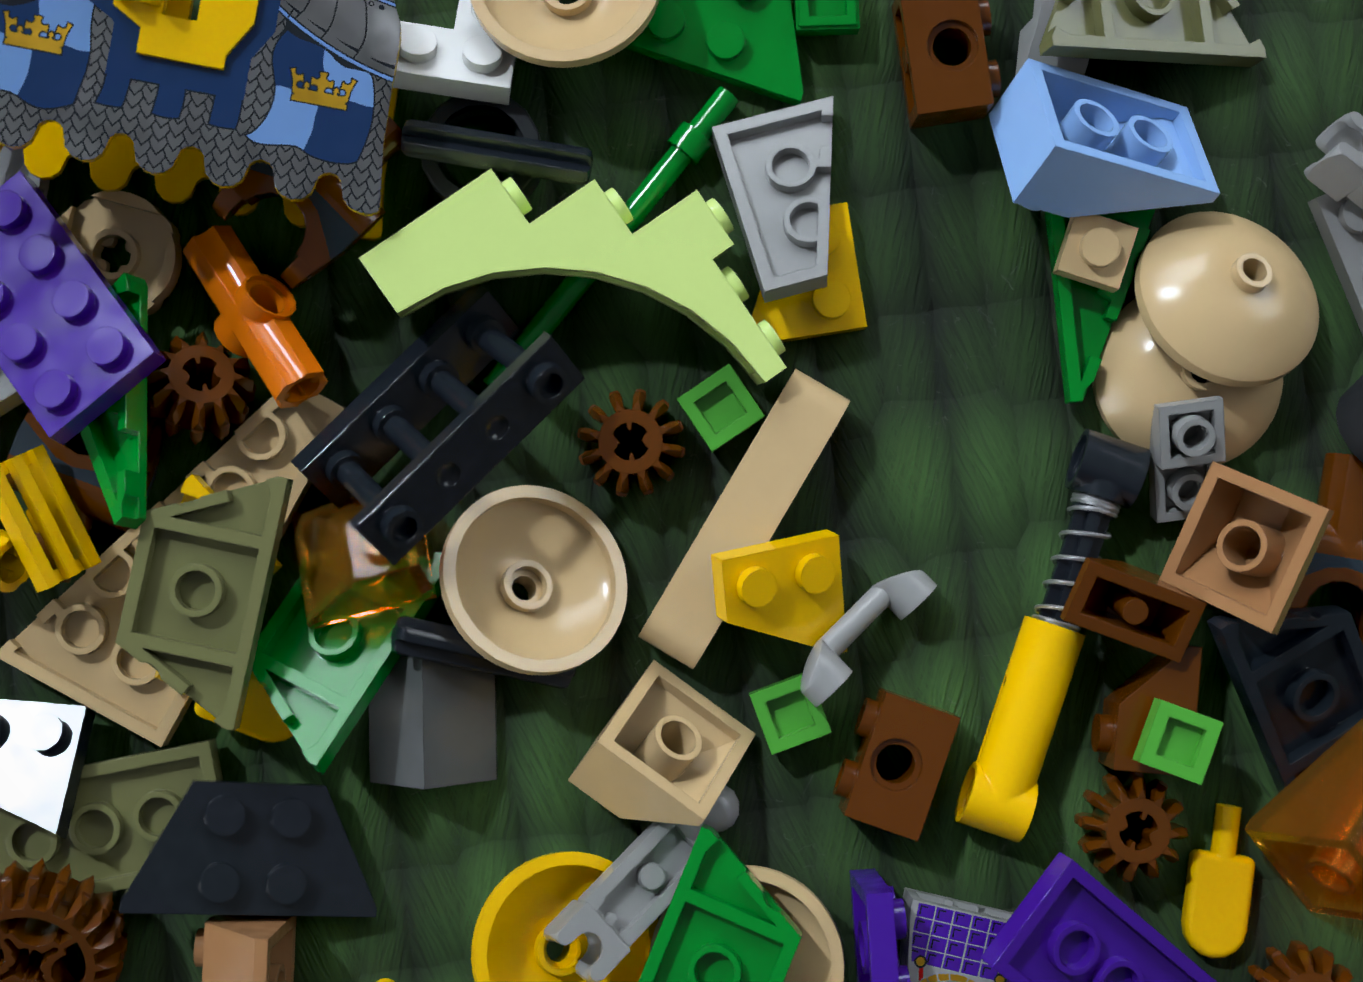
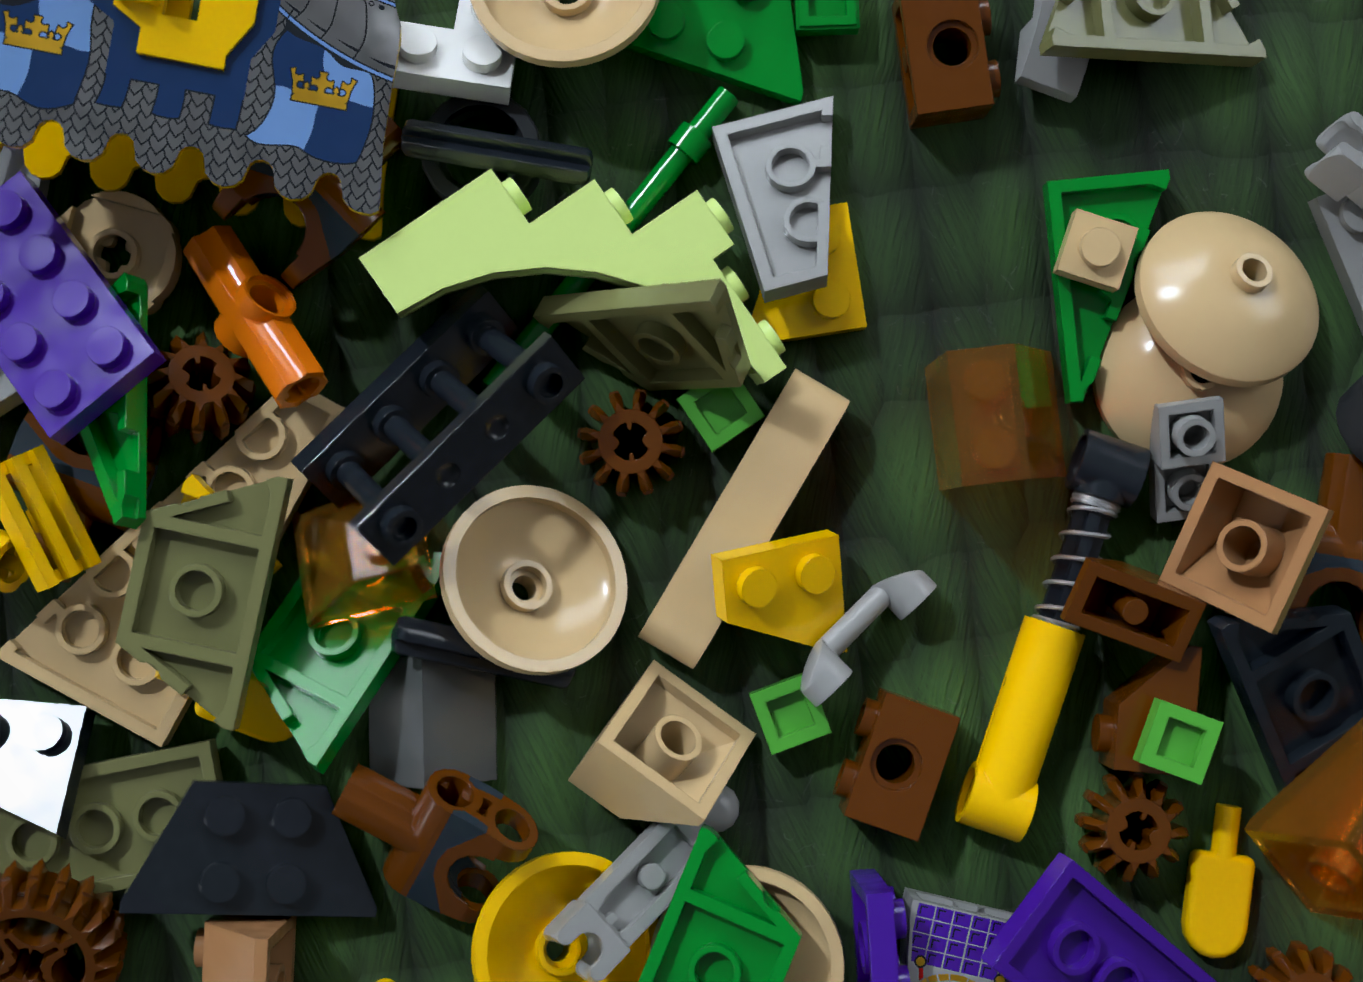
(438, 834): none -> reddish brown connector
(658, 333): none -> olive wing
(994, 416): none -> clear orange slope
(1096, 146): light blue slope -> none

